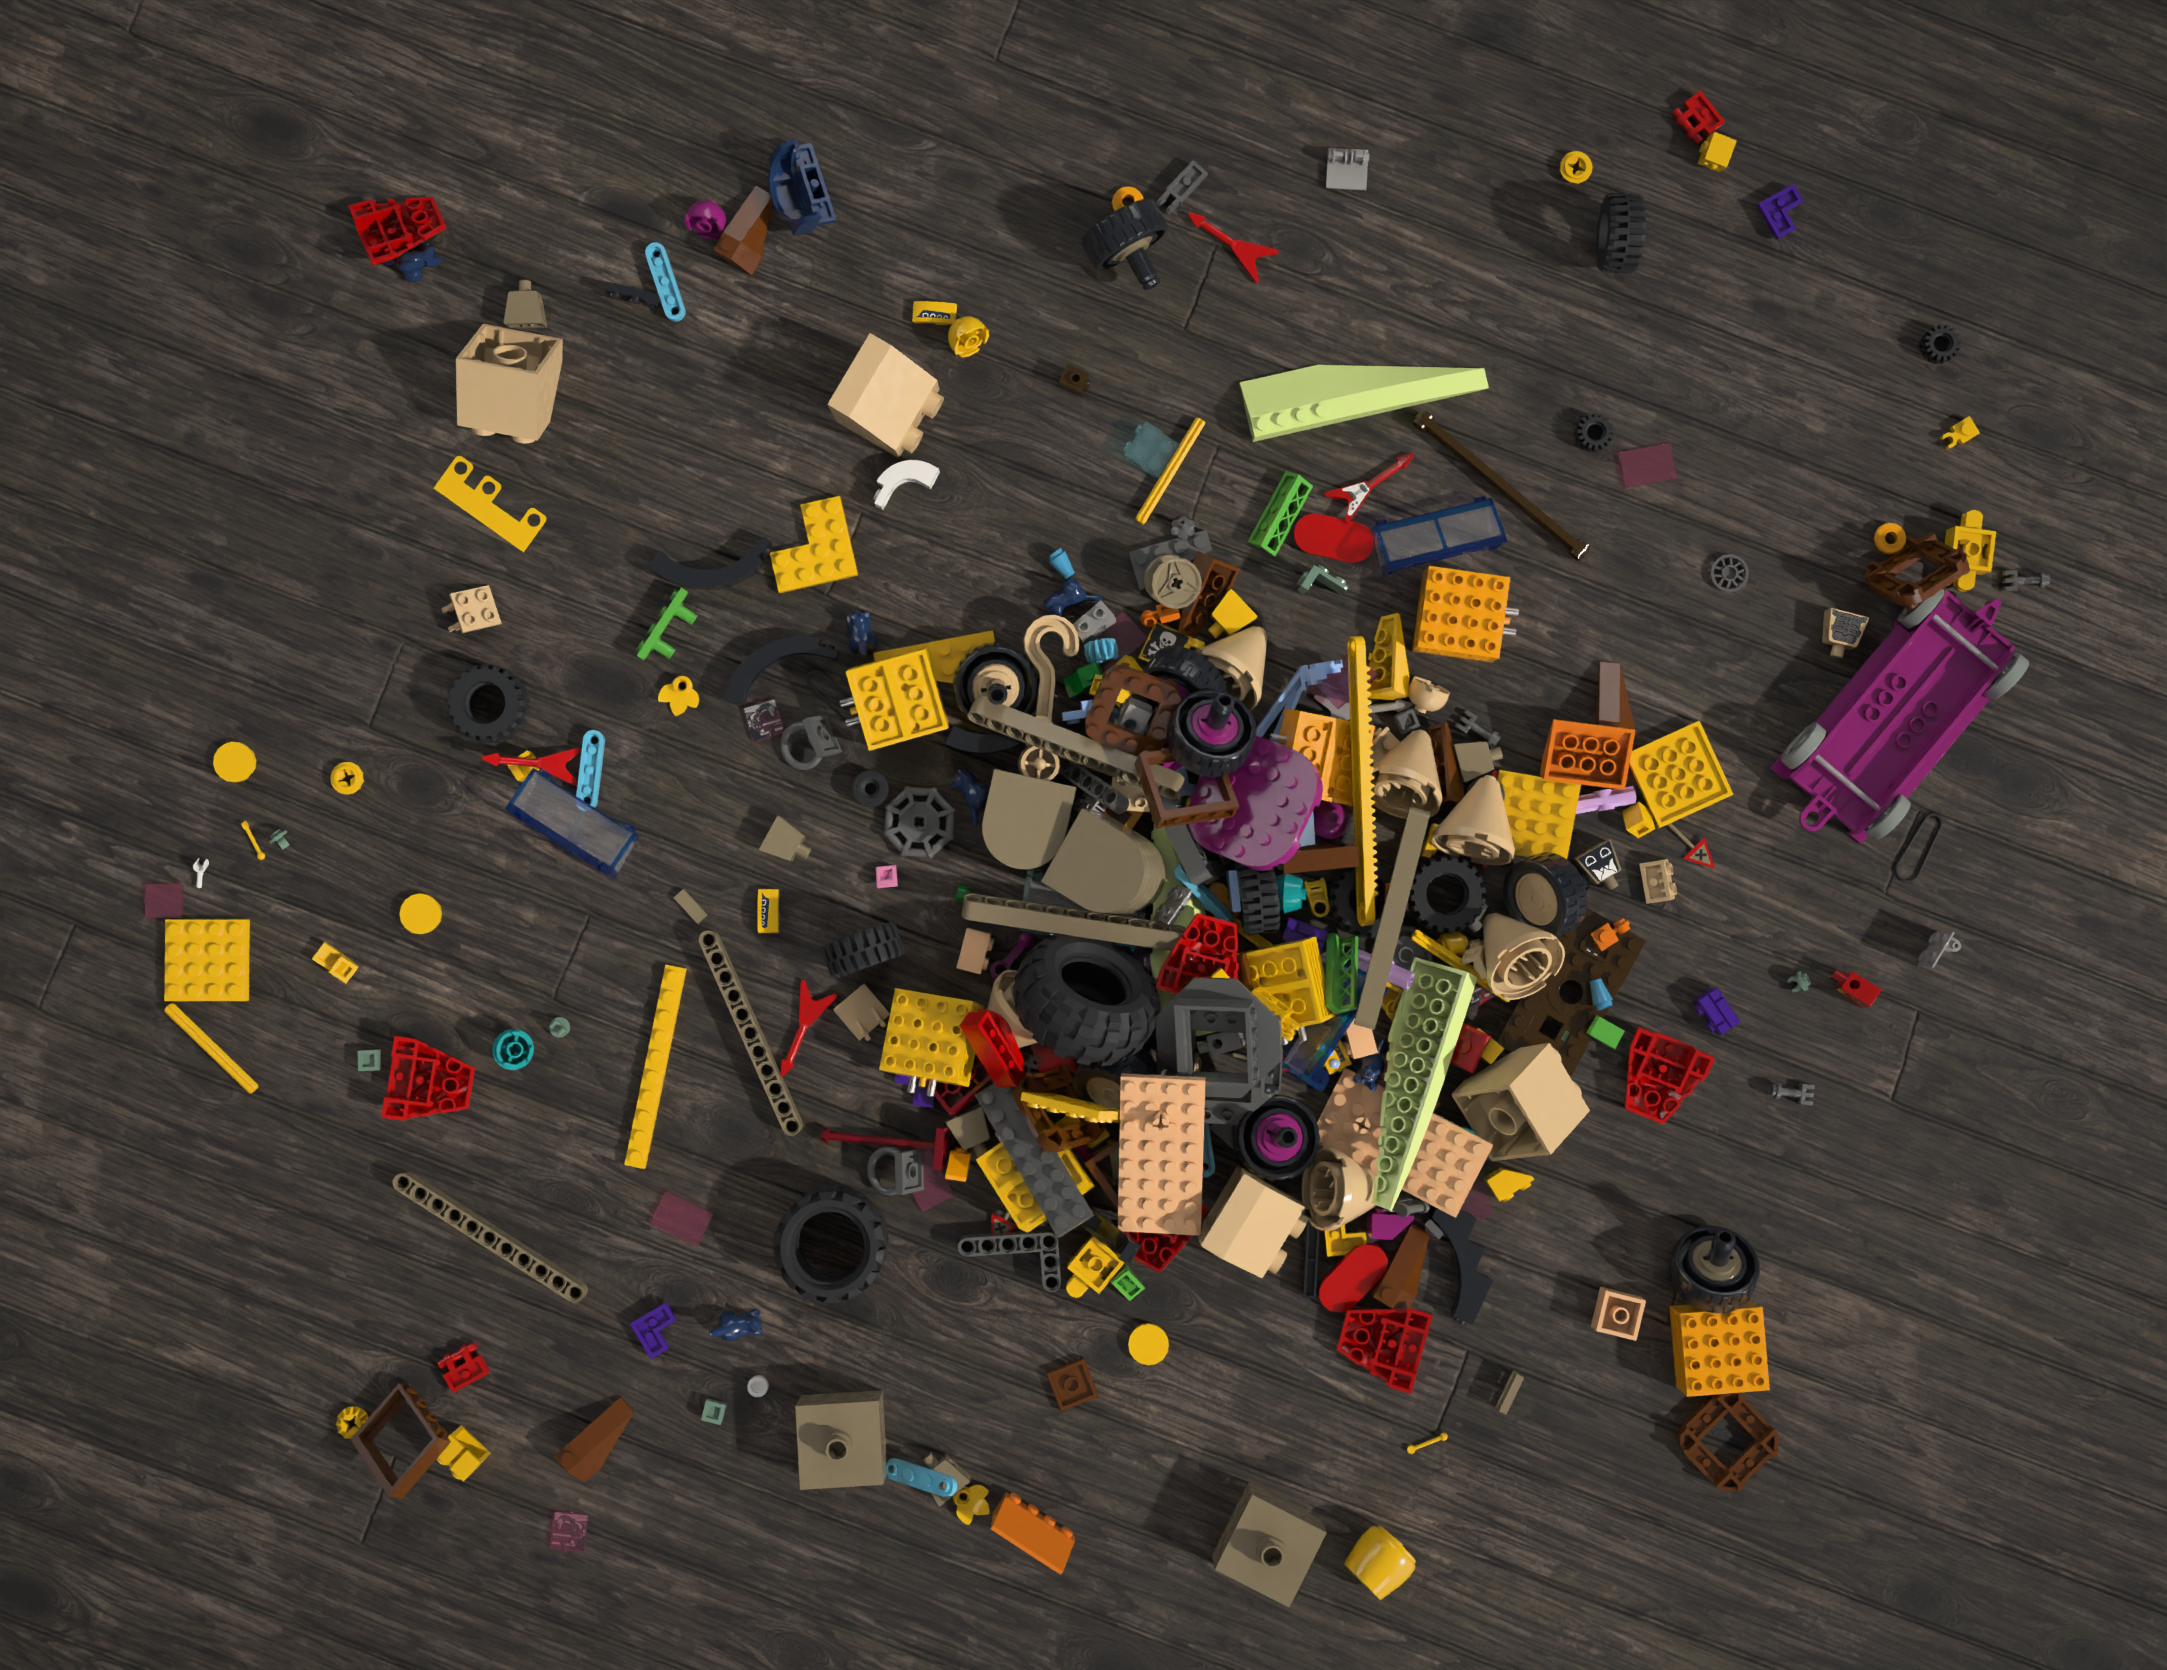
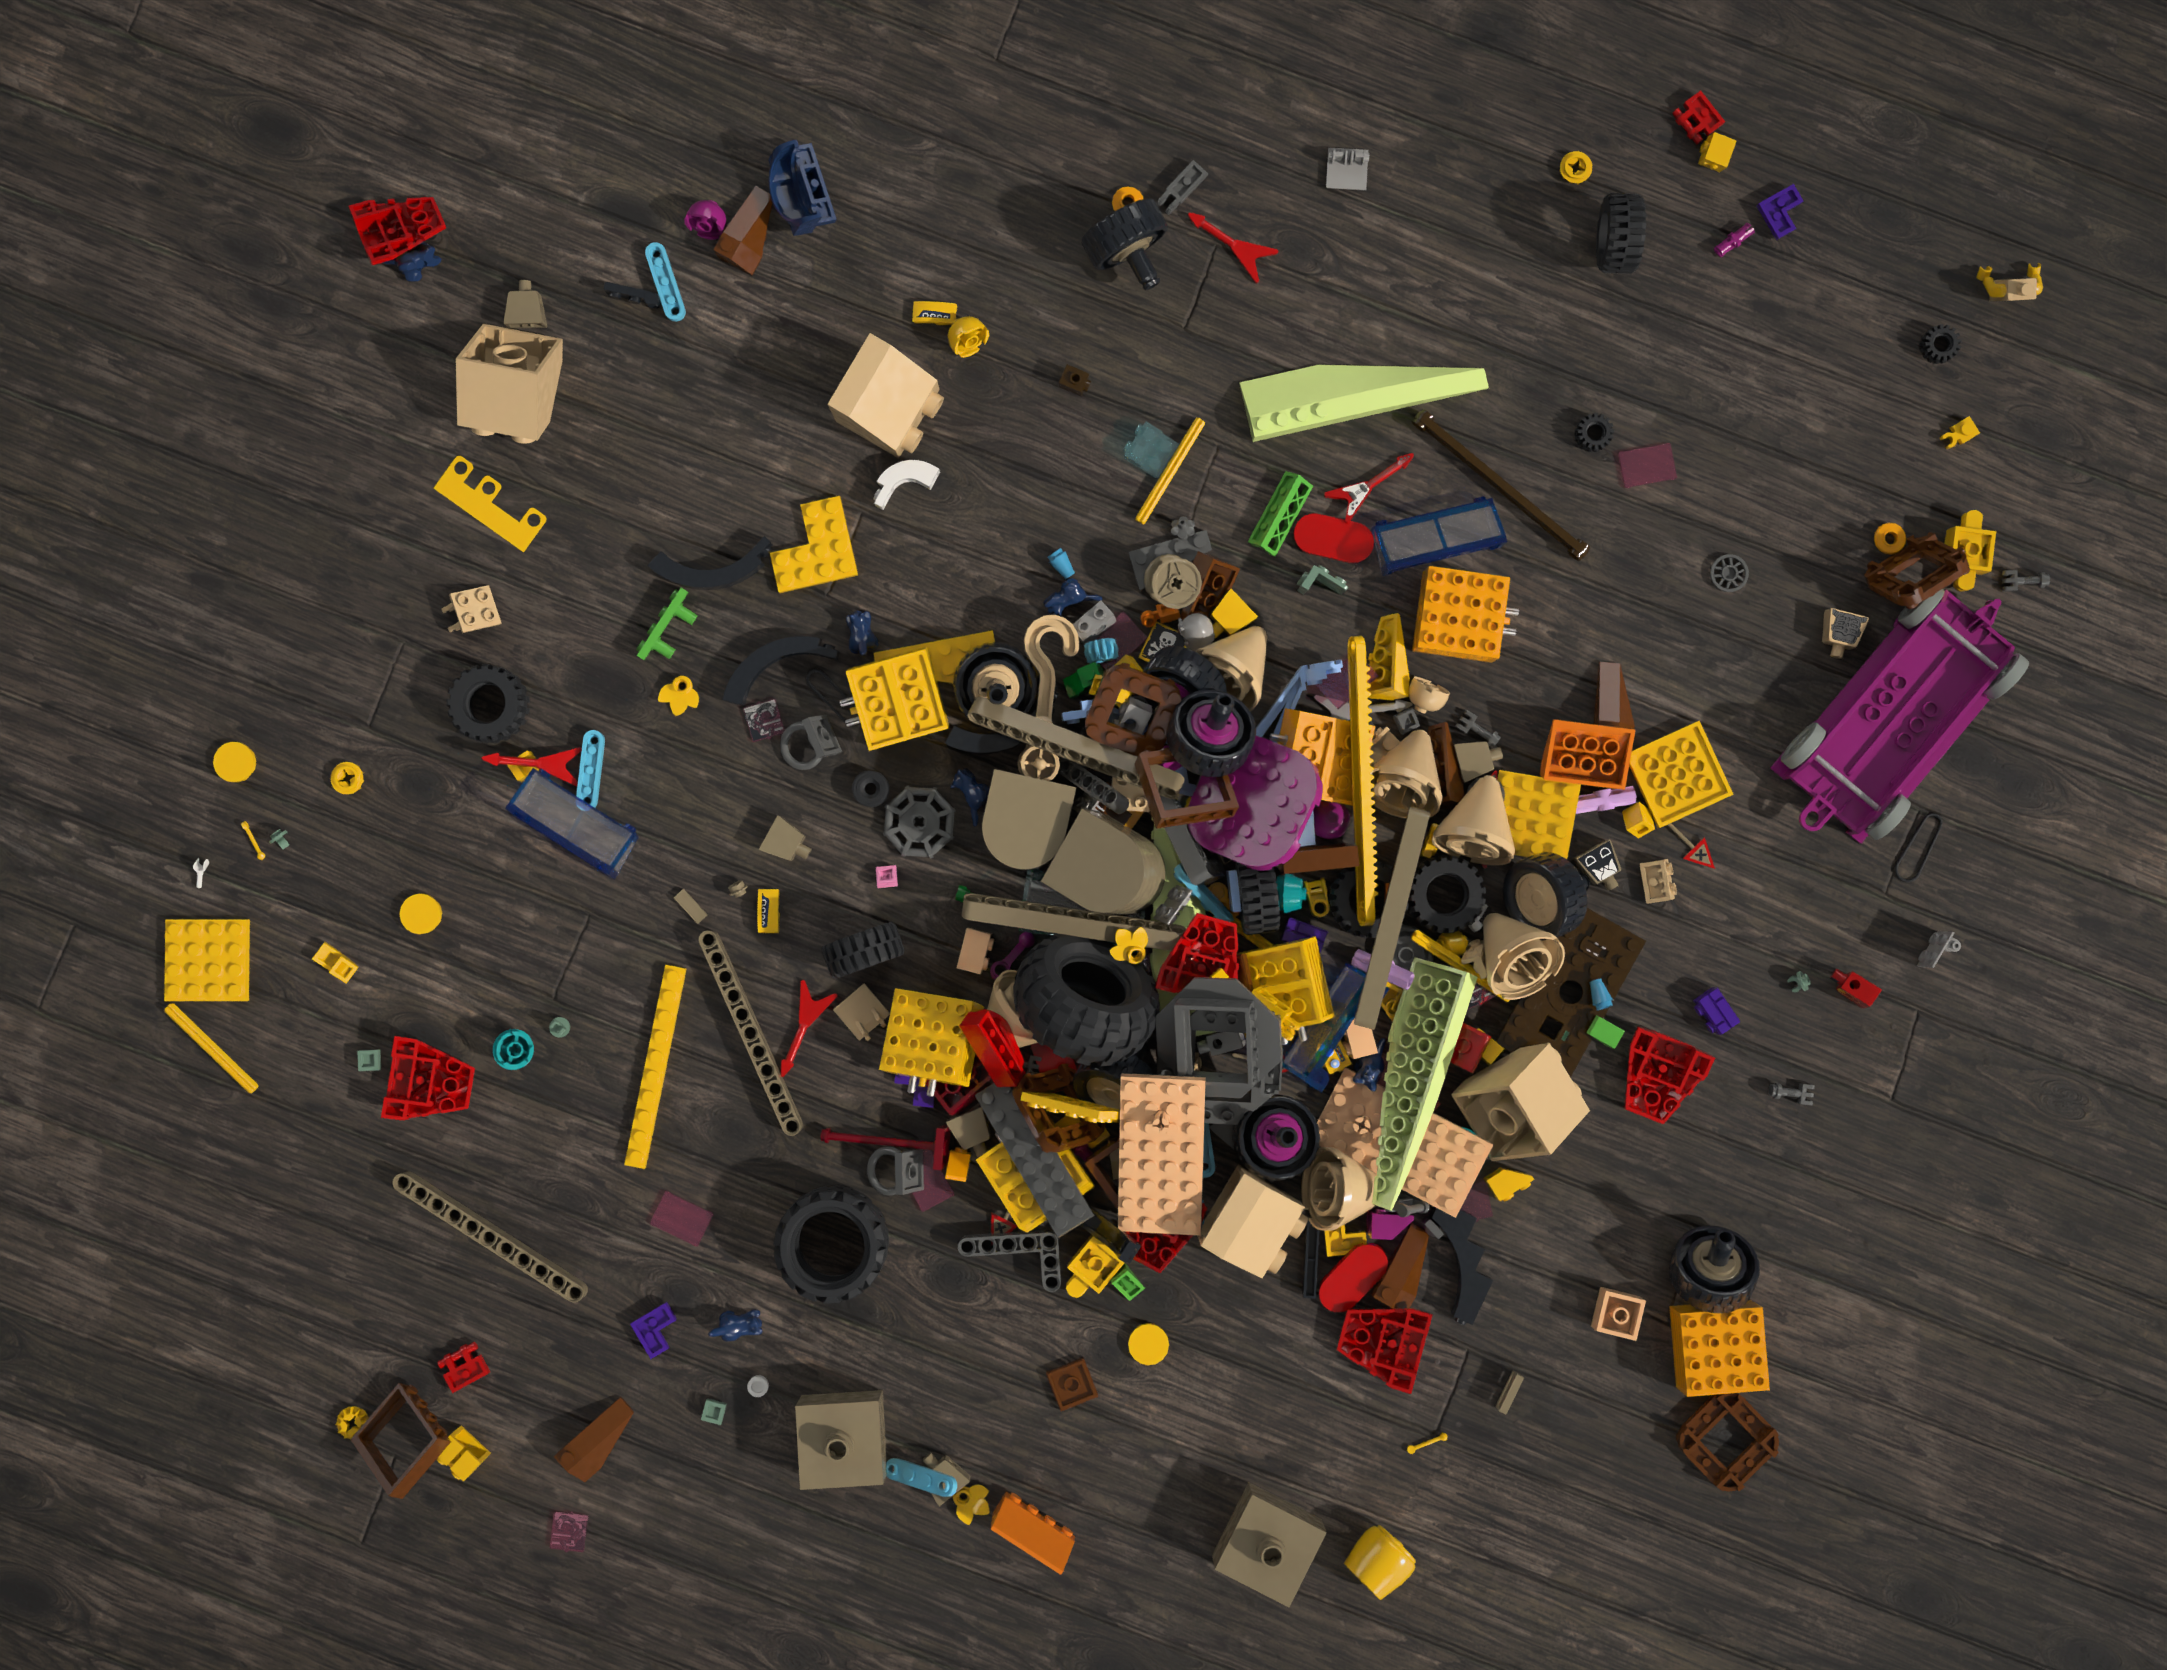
(164, 901): clear pink piece -> none
(737, 889): none -> dark tan plate
(1127, 943): none -> yellow plate
(1196, 631): none -> light grey helmet
(1337, 975): bright green fence -> none
(1605, 935): orange plate -> none
(1733, 240): none -> magenta pin
(2012, 288): none -> torso

